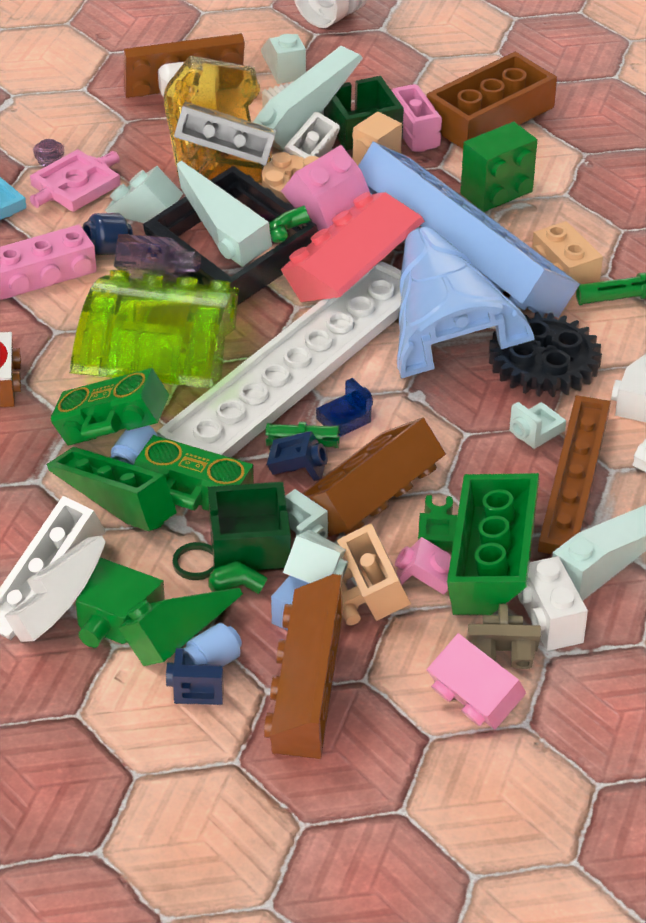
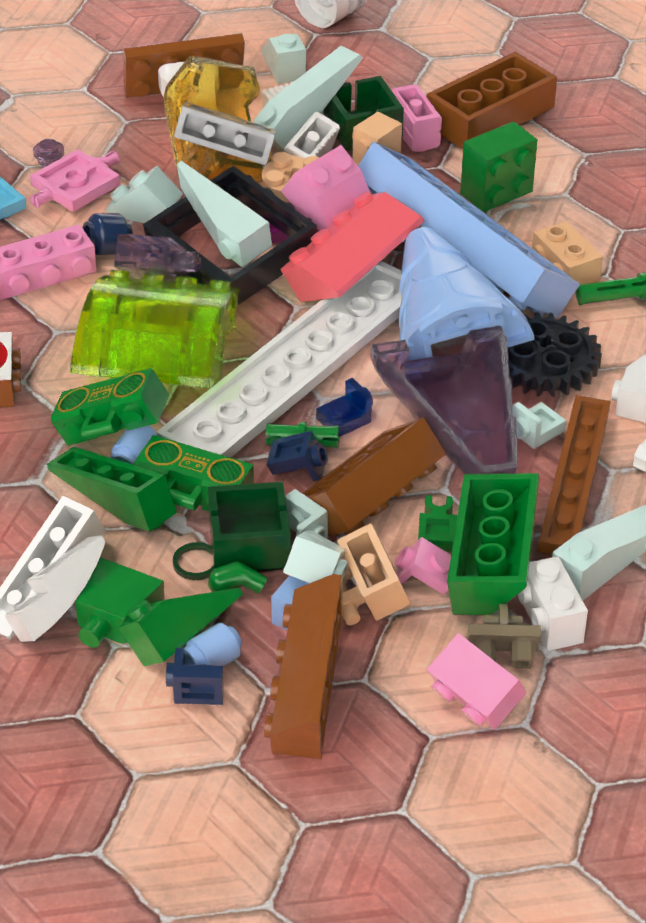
(287, 221): green arm -> none
(461, 398): none -> clear purple cone

